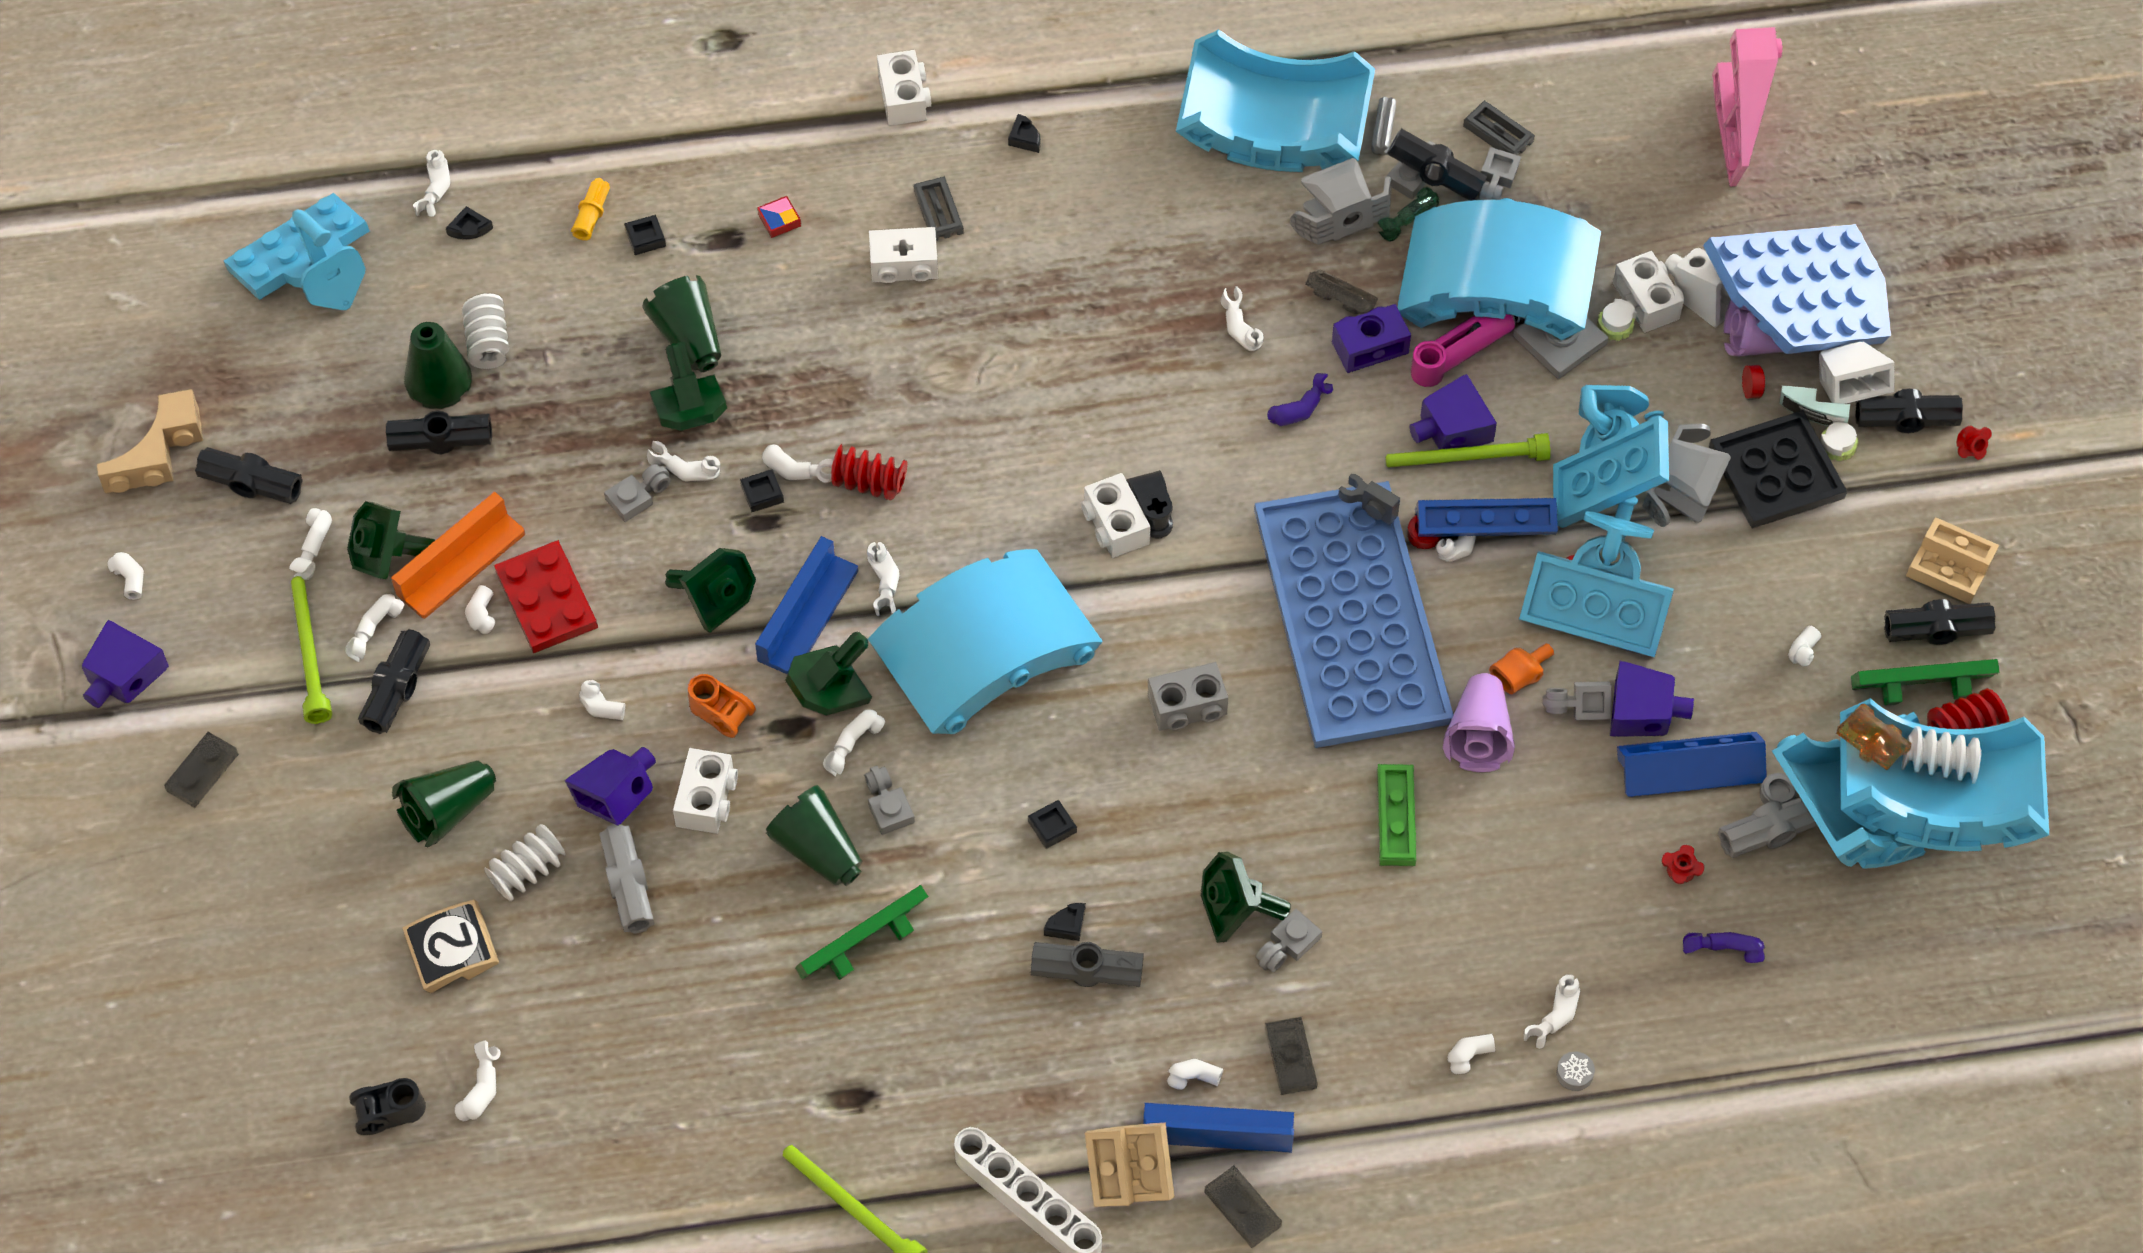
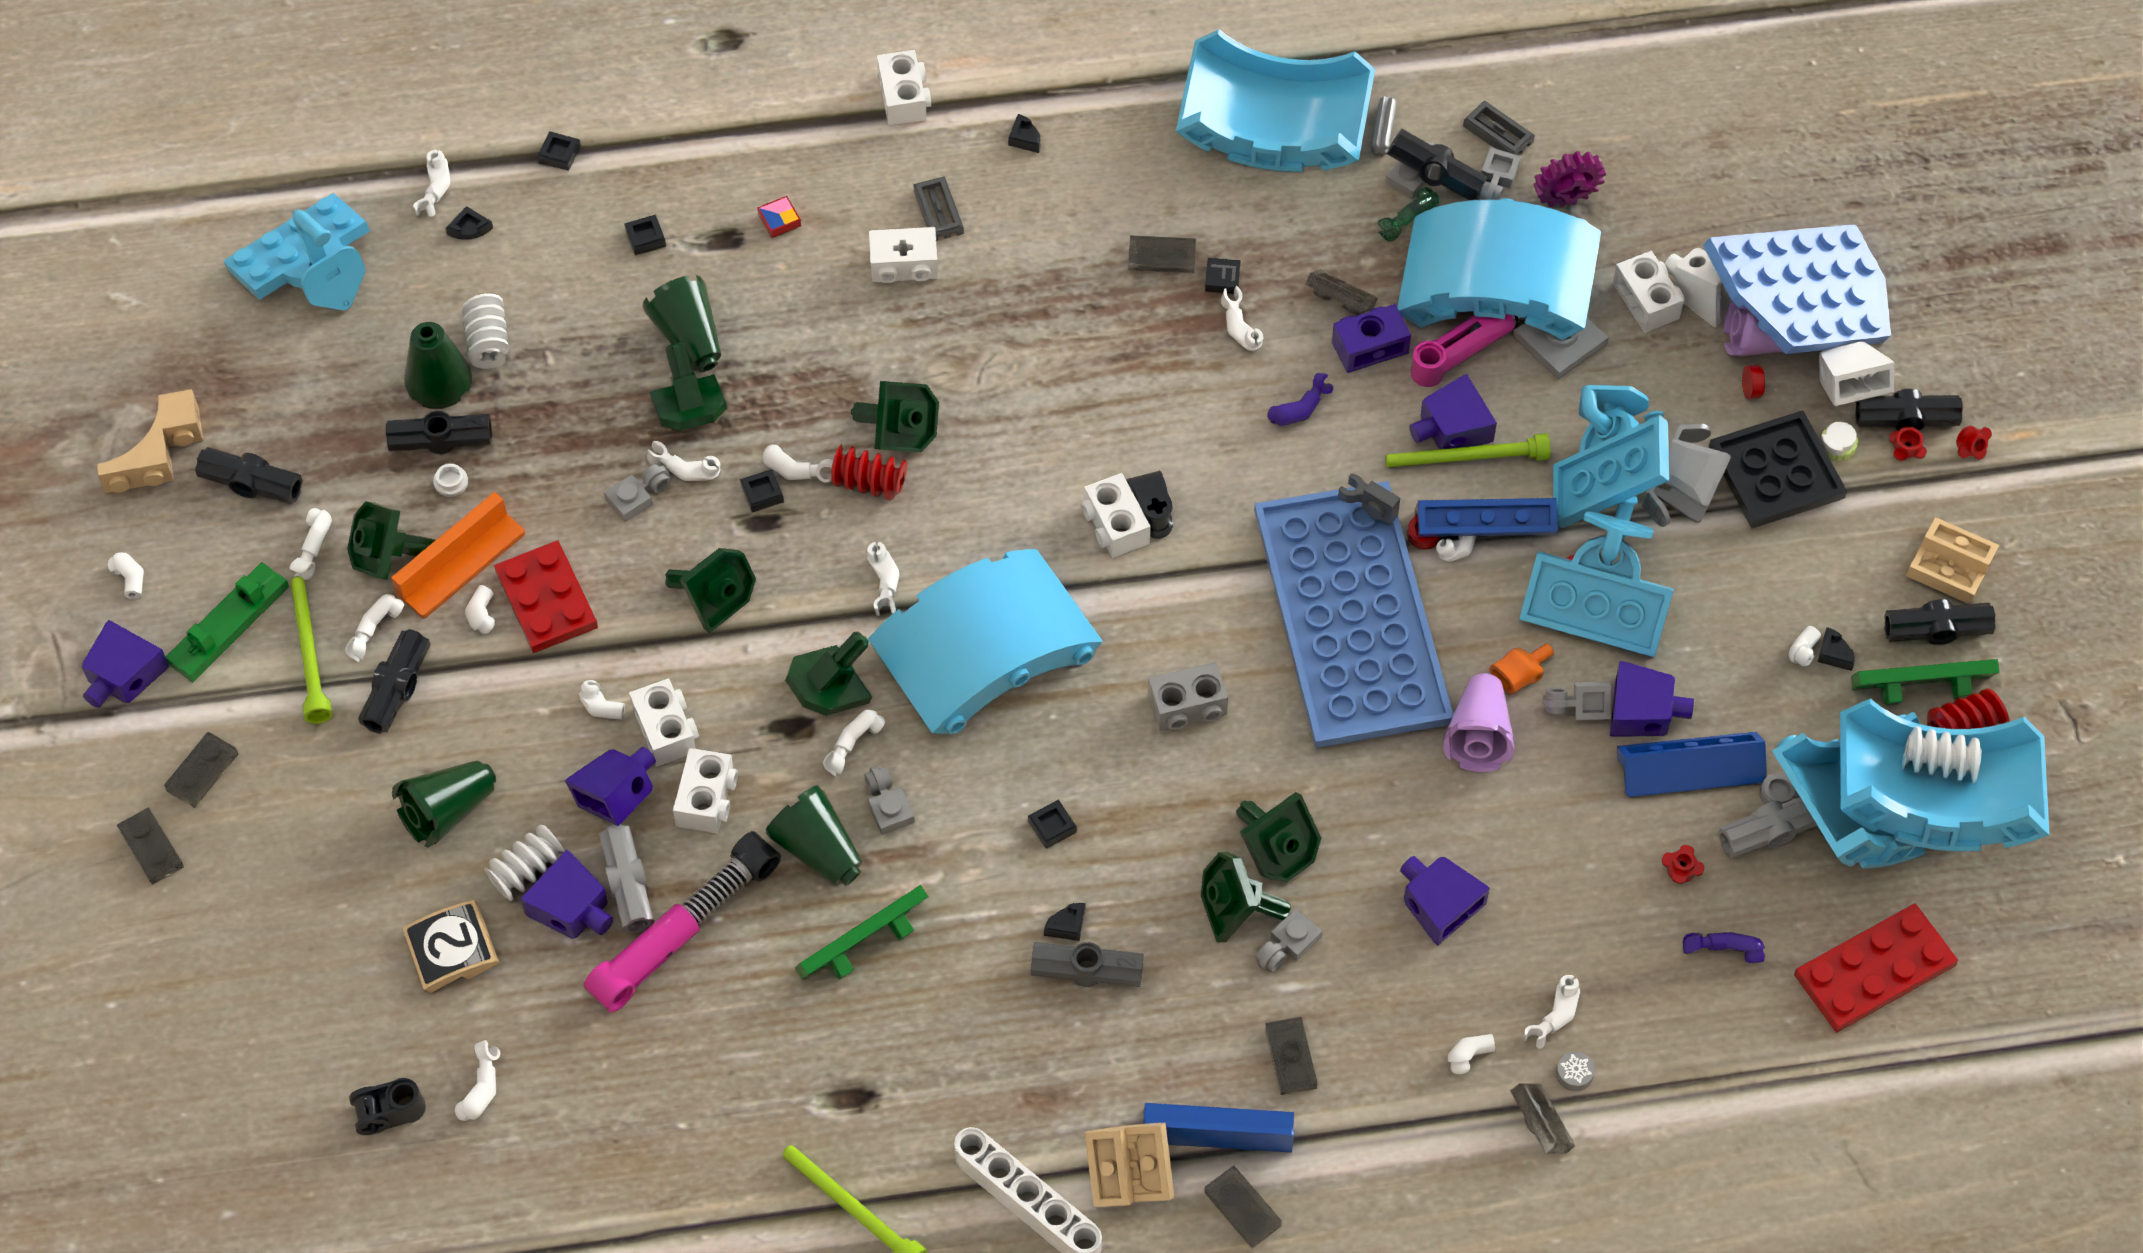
(150, 846): none -> clear smoke plate
(226, 621): none -> green hinge
(450, 480): none -> white plate
(559, 151): none -> black tile
(568, 899): none -> dark purple torso
(590, 209): yellow axle -> none
(616, 980): none -> piece
(660, 722): none -> white brick
(725, 707): orange piece -> none
(805, 607): blue panel -> none
(903, 417): none -> dark green piece
(1162, 254): none -> clear smoke plate
(1192, 1069): white arm -> none
(1222, 275): none -> black tile
(1282, 839): none -> dark green piece
(1338, 201): light grey piece -> none
(1396, 815): bright green tile -> none
(1442, 896): none -> dark purple torso
(1542, 1118): none -> clear smoke plate
(1569, 179): none -> magenta gear
(1617, 319): white piece -> none
(1742, 93): bright pink wedge -> none
(1823, 413): light aqua slope -> none
(1836, 651): none -> black tile
(1873, 738): clear orange hips -> none
(1875, 967): none -> red plate
(1908, 436): none -> red plate

